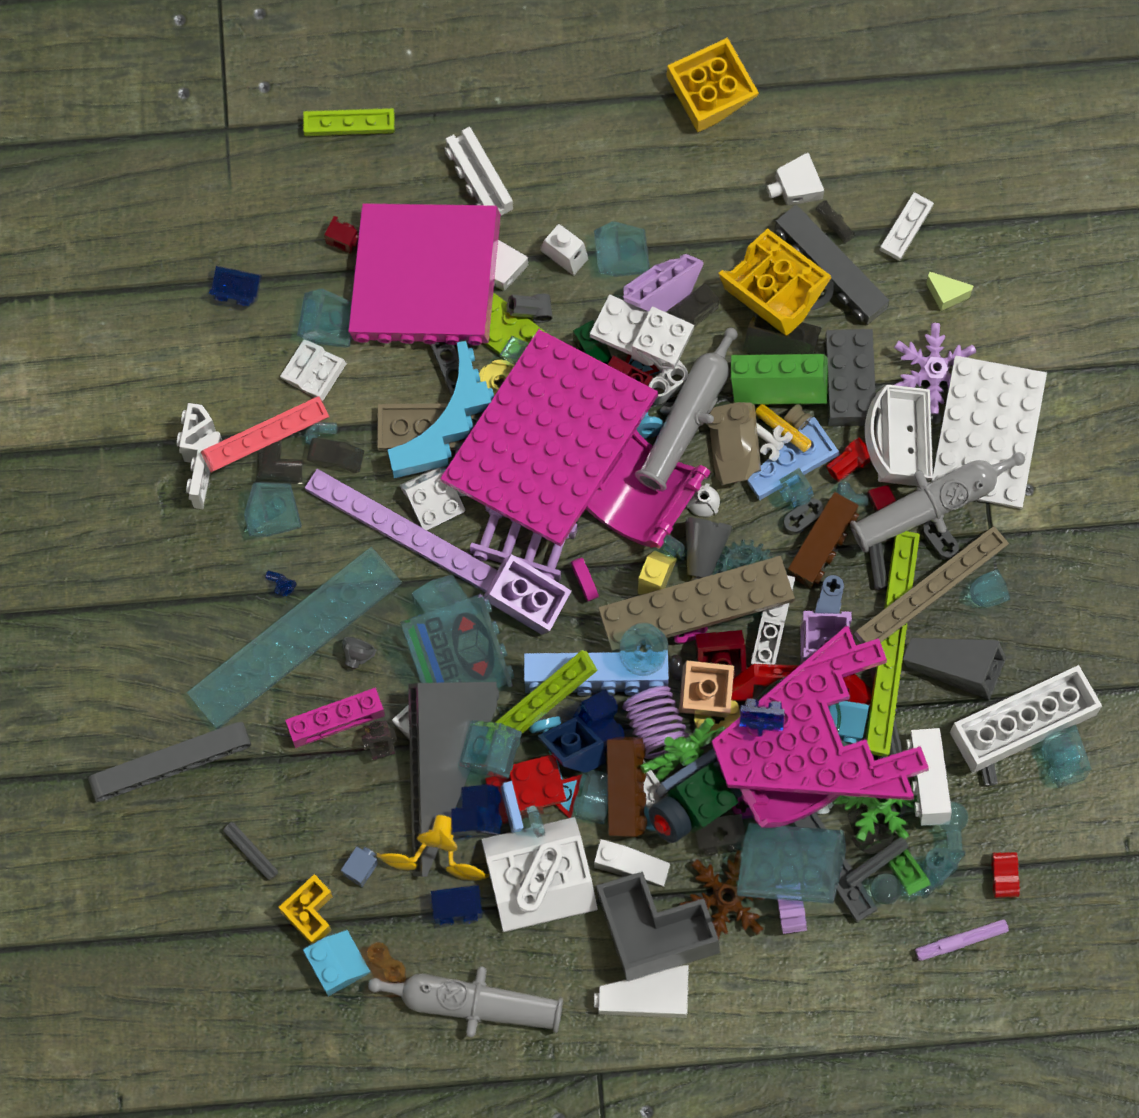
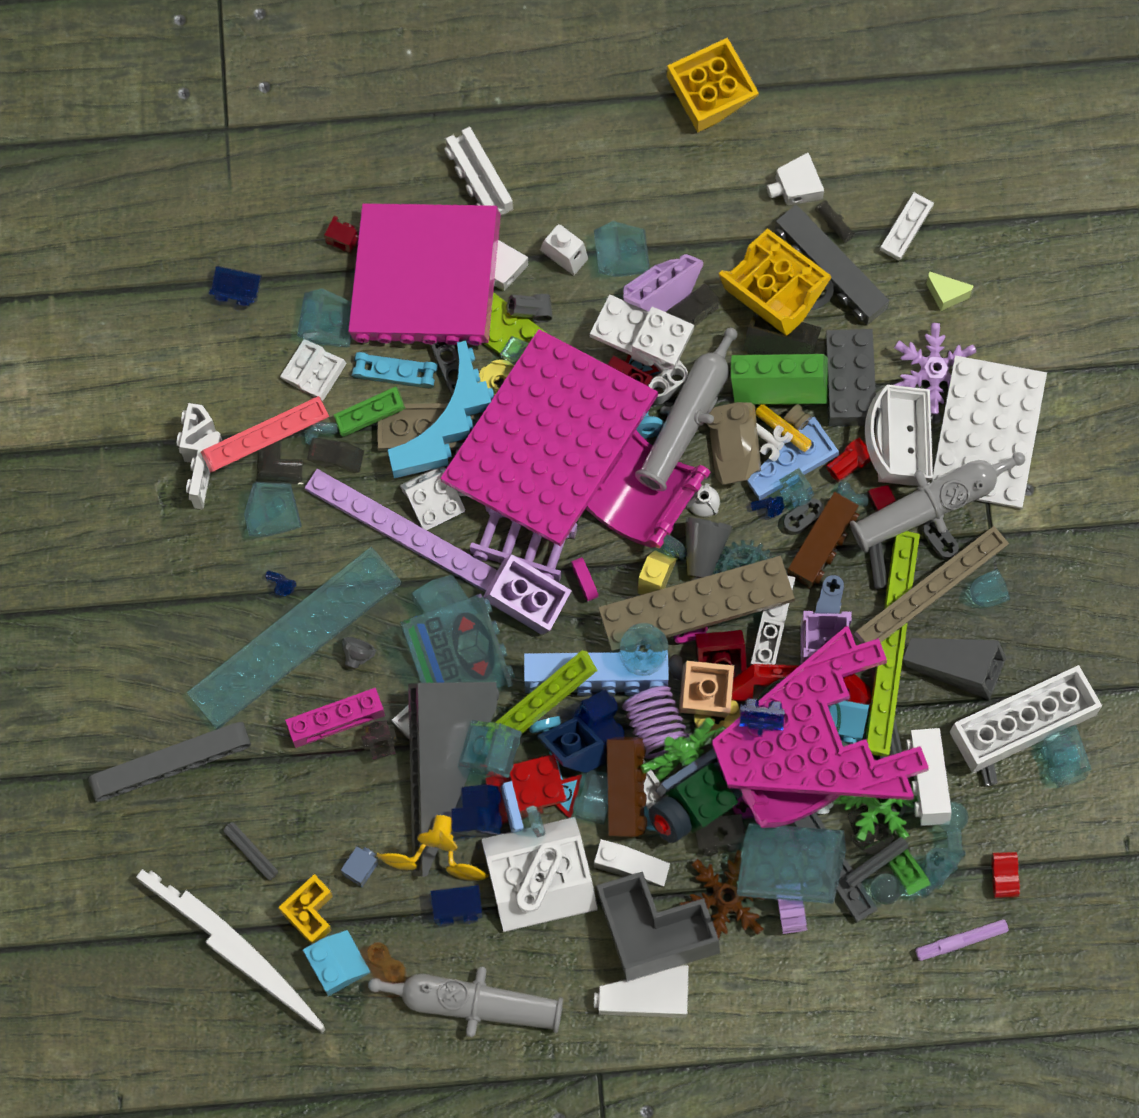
(231, 946): none -> white slope
(349, 122): lime plate -> none
(369, 411): none -> bright green tile
(394, 370): none -> medium azure plate
(591, 346): dark green slope -> none
(774, 505): none -> clear blue plate

